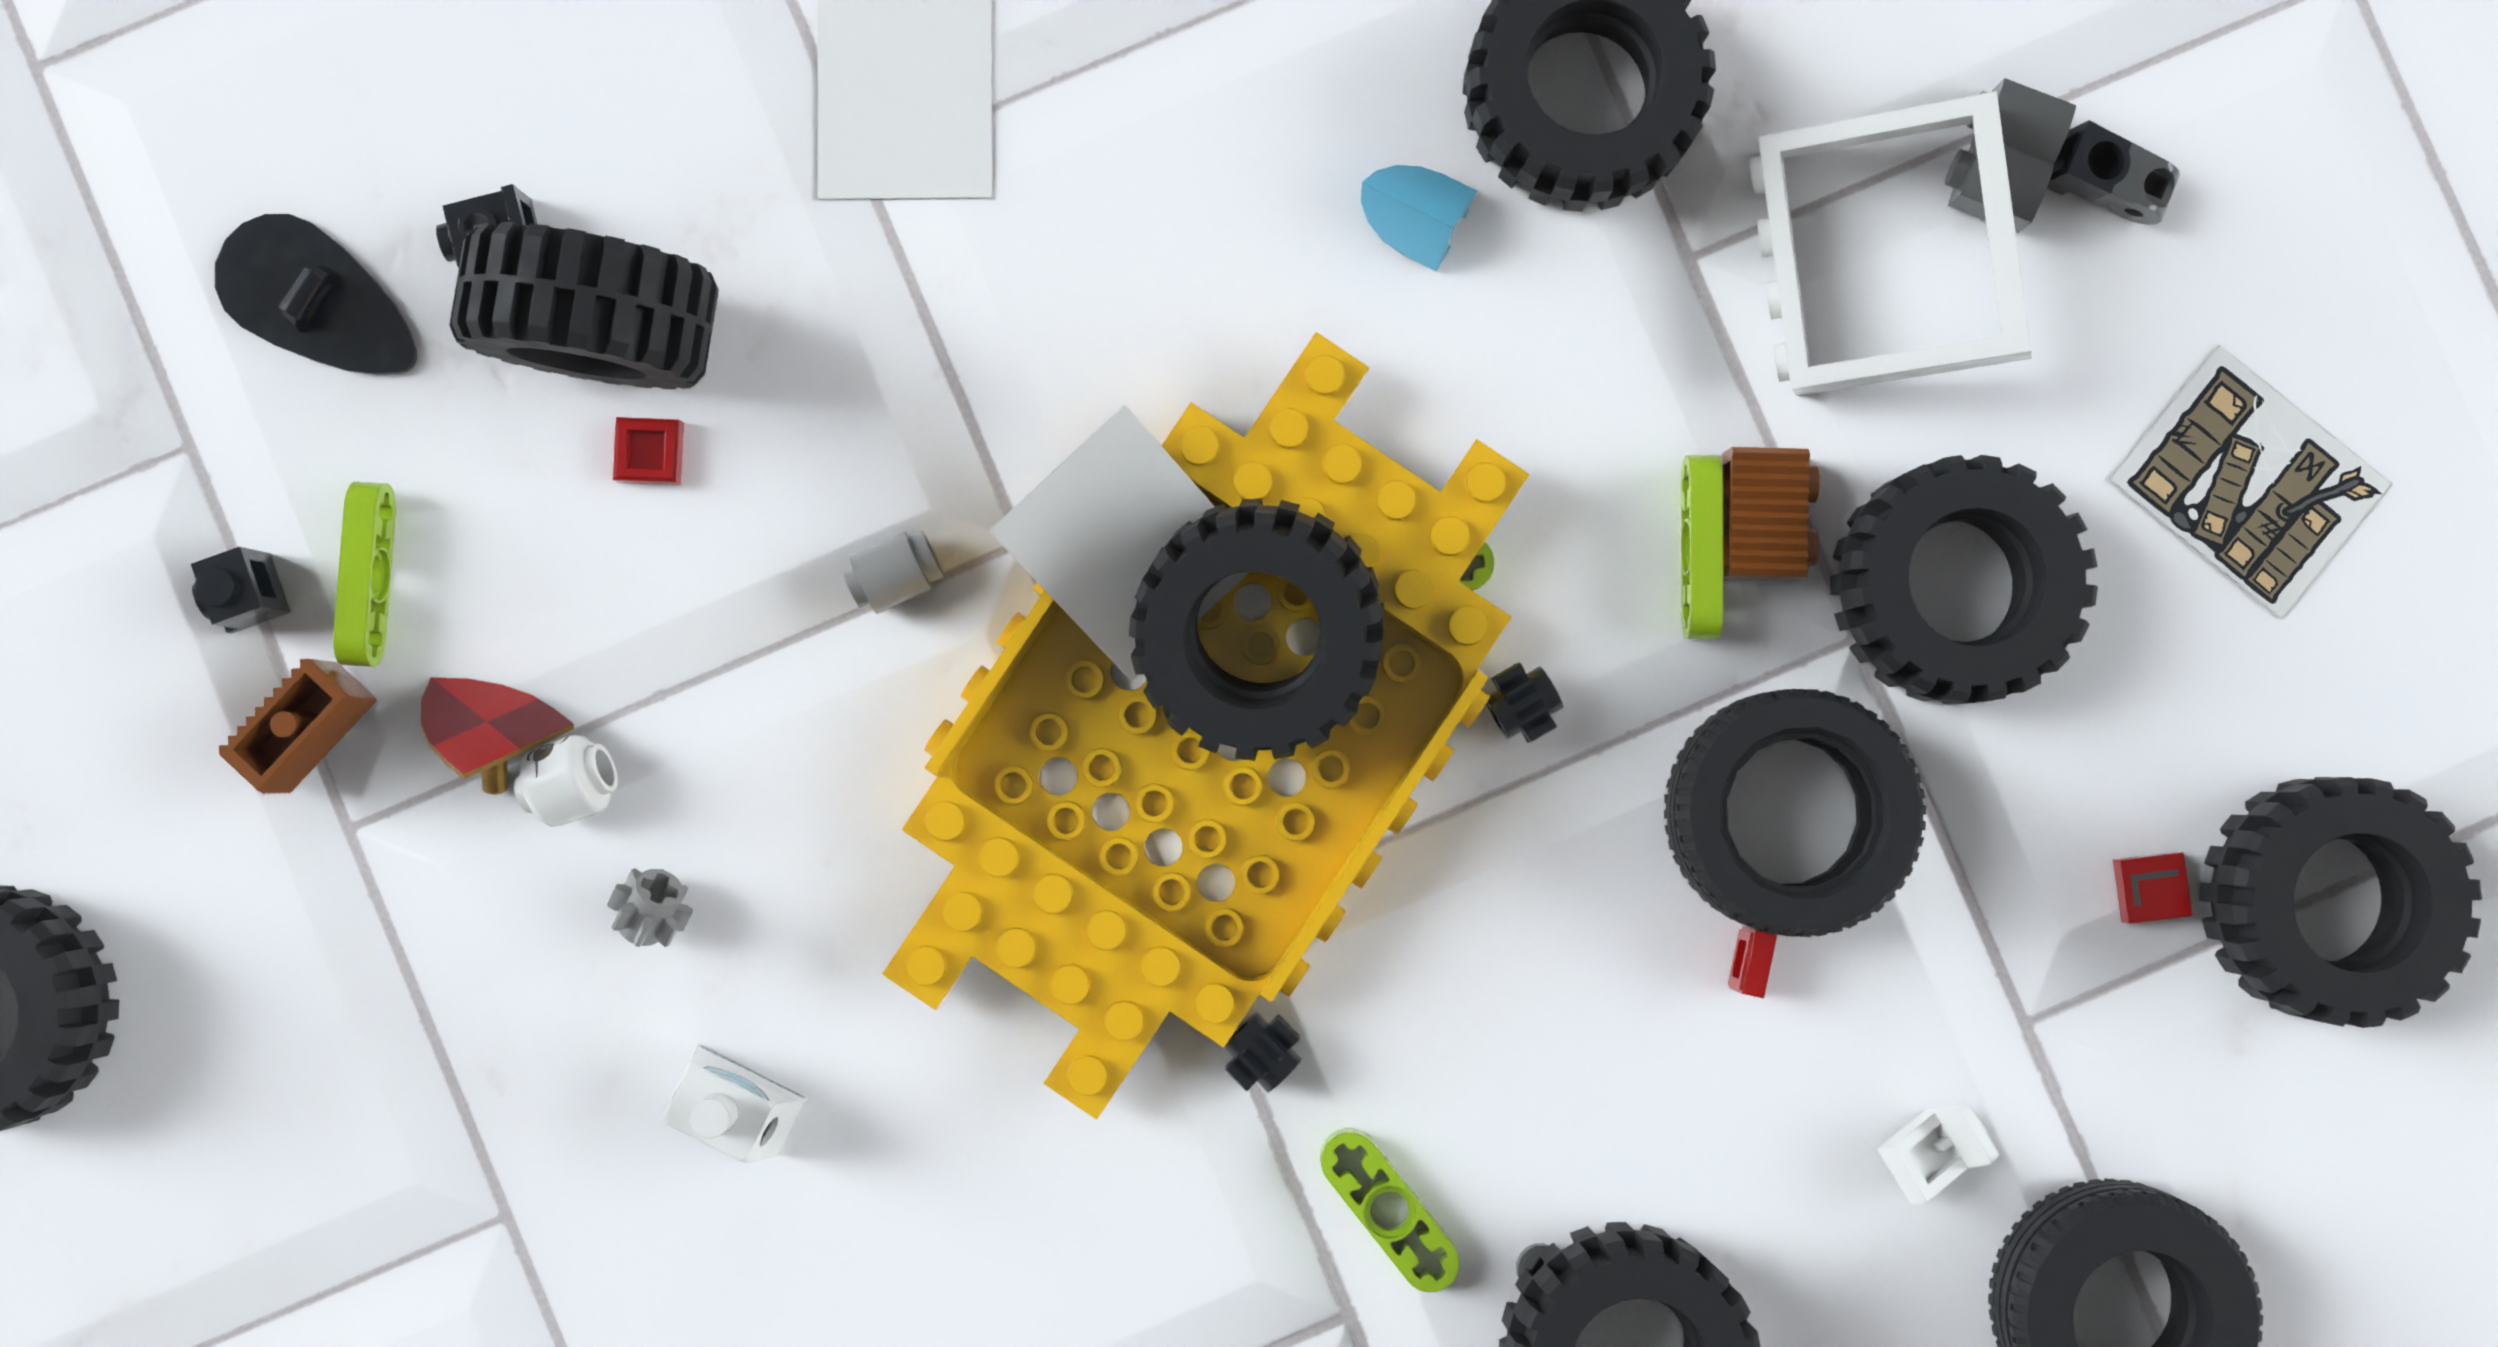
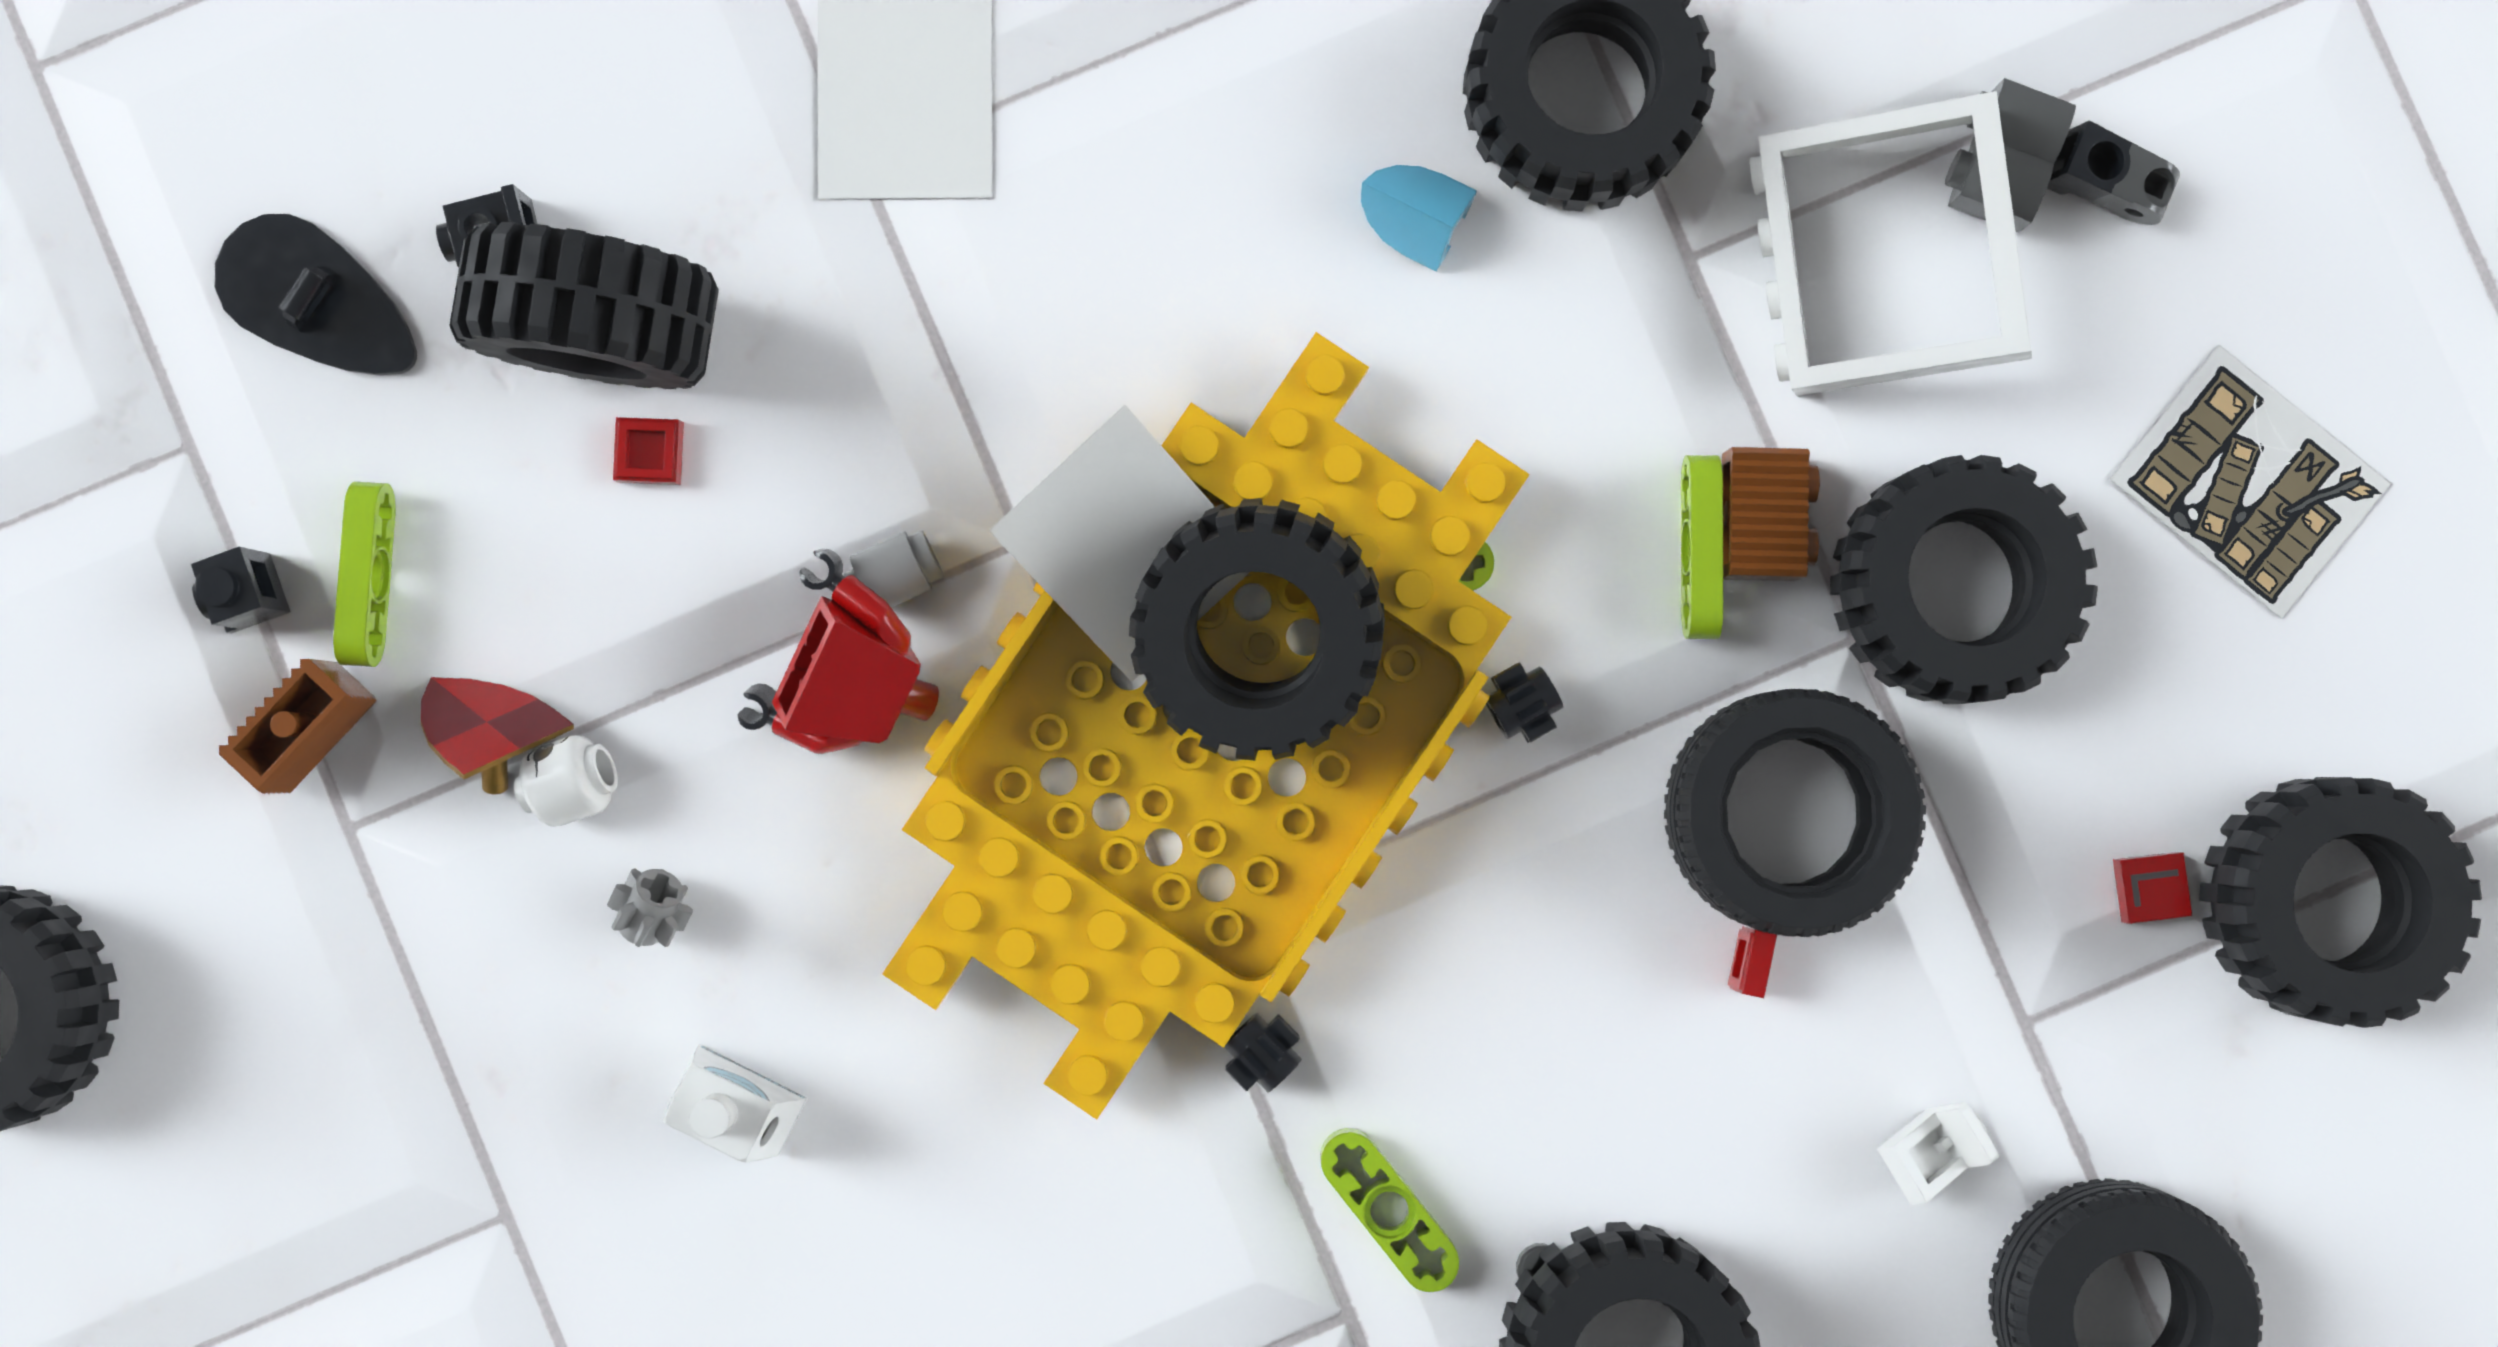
(847, 671): none -> red torso

